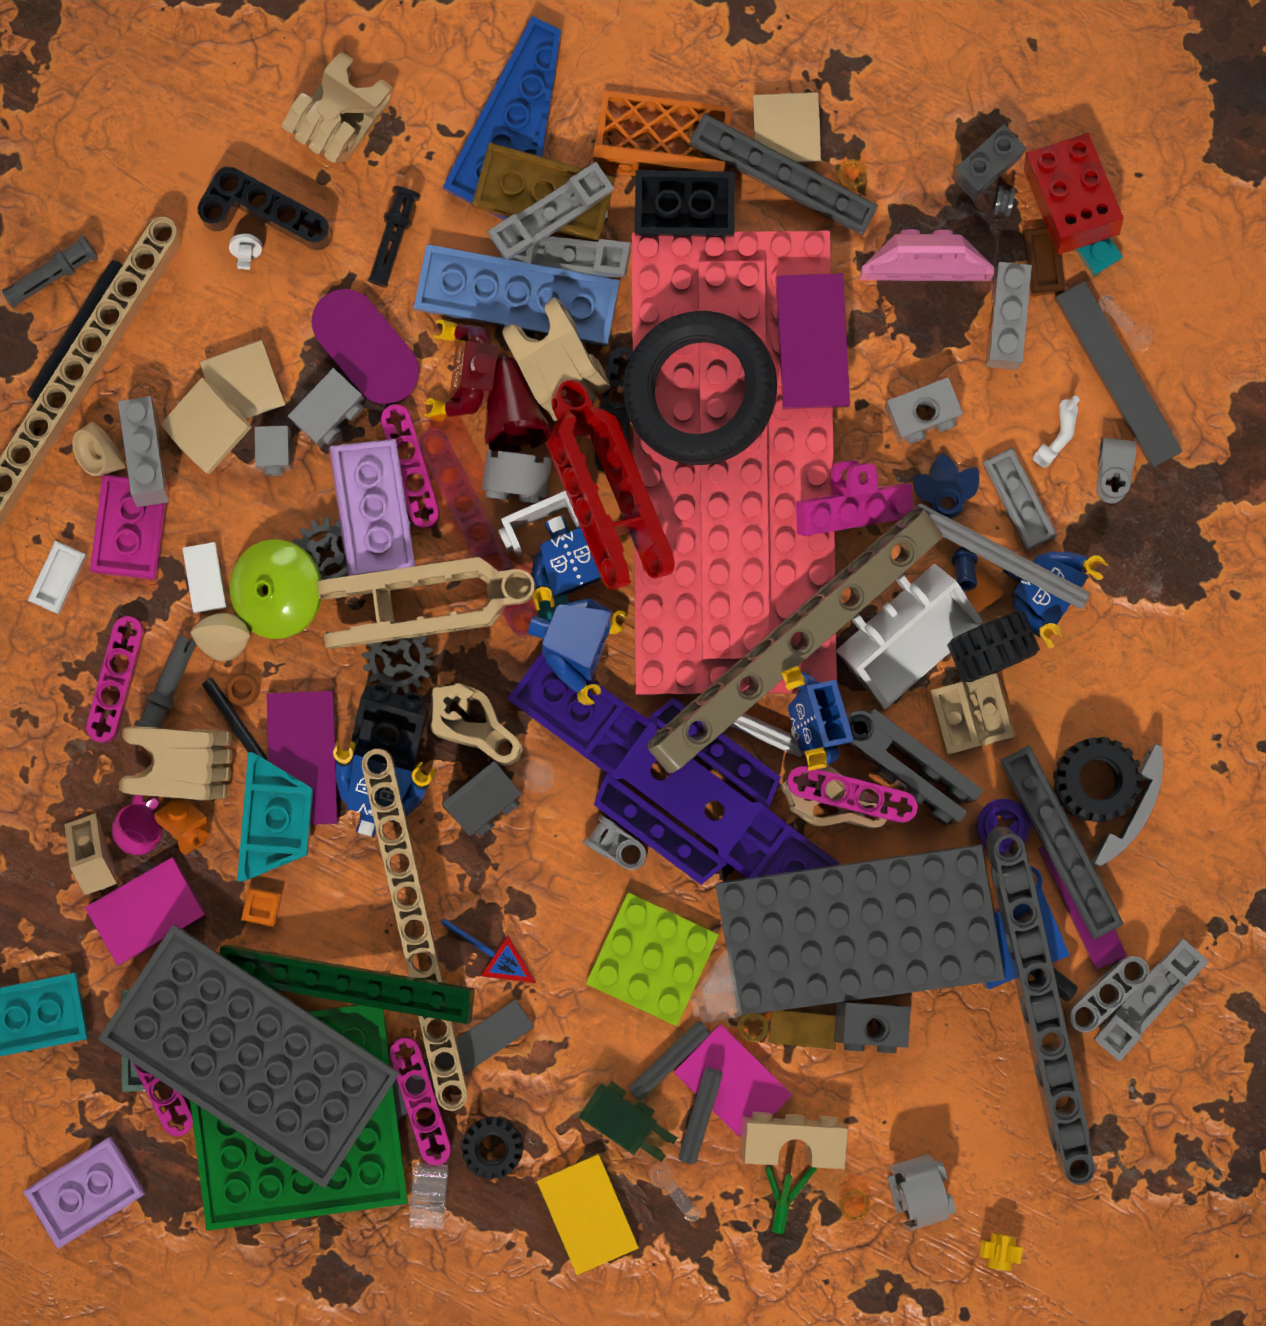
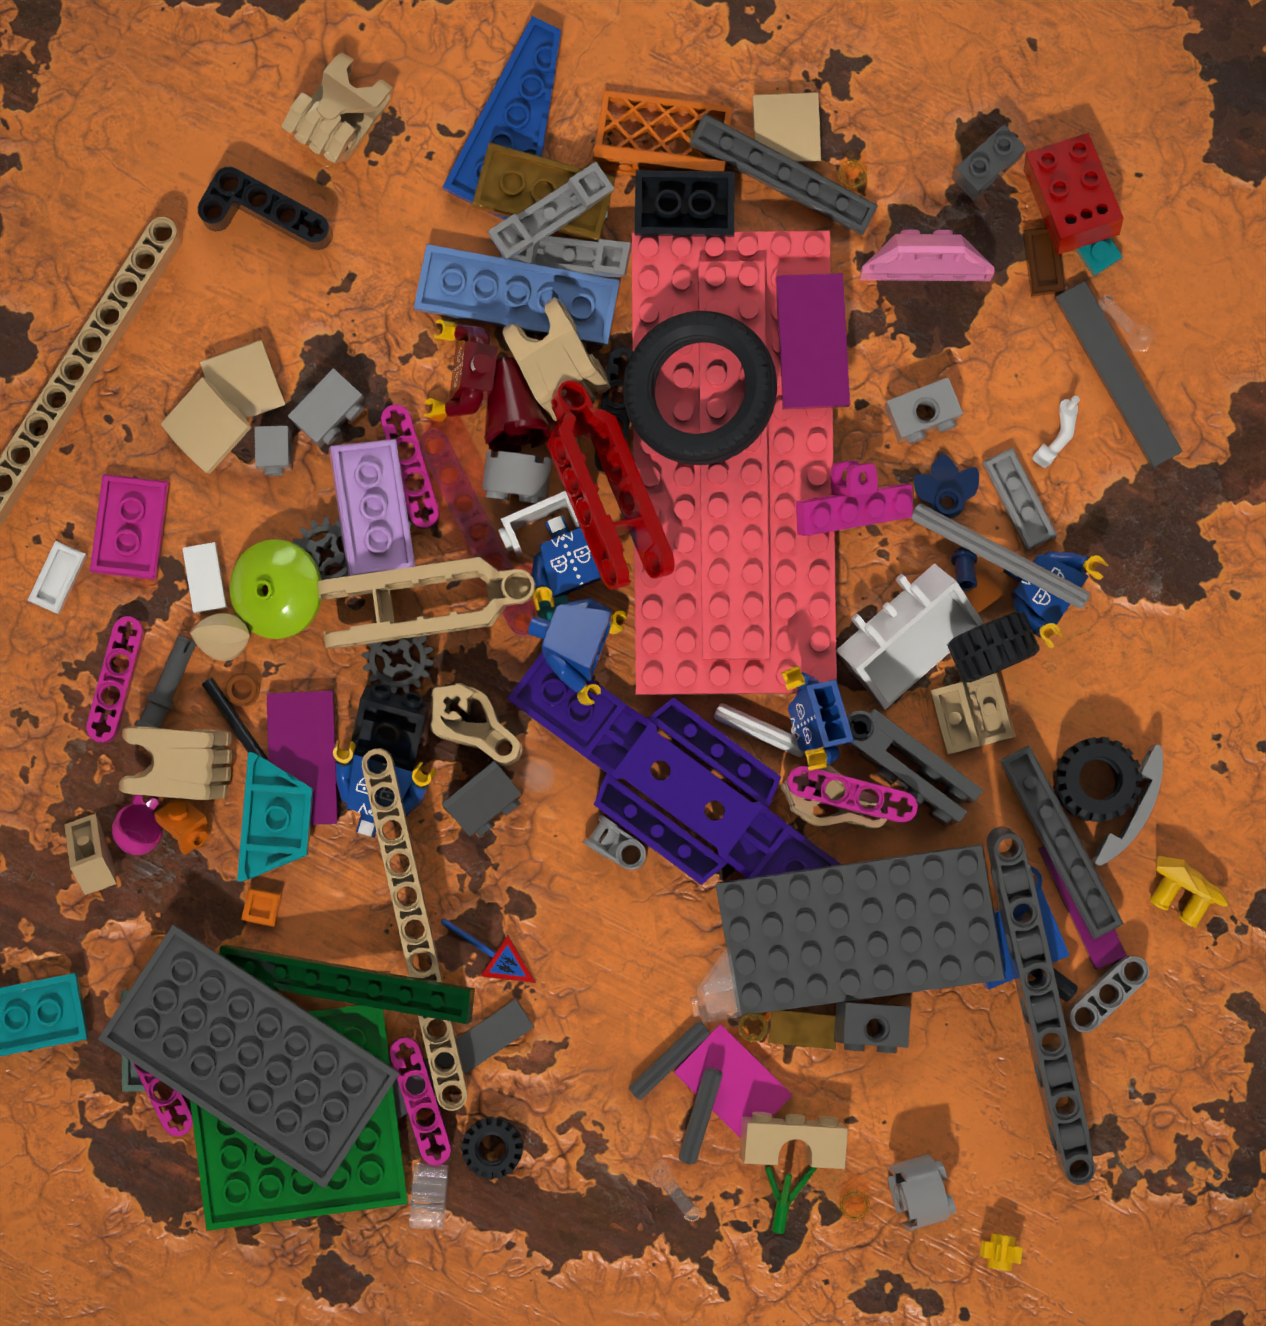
(63, 263): dark grey pin -> none
(74, 329): black axle -> none
(84, 1192): lavender tile -> none
(96, 451): tan piece -> none
(142, 451): light grey arch -> none
(145, 910): dark pink tile -> none
(245, 248): white plate -> none
(365, 347): magenta tile -> none
(393, 218): black pin -> none
(587, 1214): yellow tile -> none
(623, 1120): clear green hinge -> none
(652, 959): lime plate -> none
(815, 620): dark tan beam -> none
(1003, 201): dark grey bush -> none
(1007, 810): dark purple gear -> none
(1009, 316): light grey arch -> none
(1115, 463): light grey piece -> none
(1146, 1003): light grey slope -> none
(1180, 874): none -> yellow connector

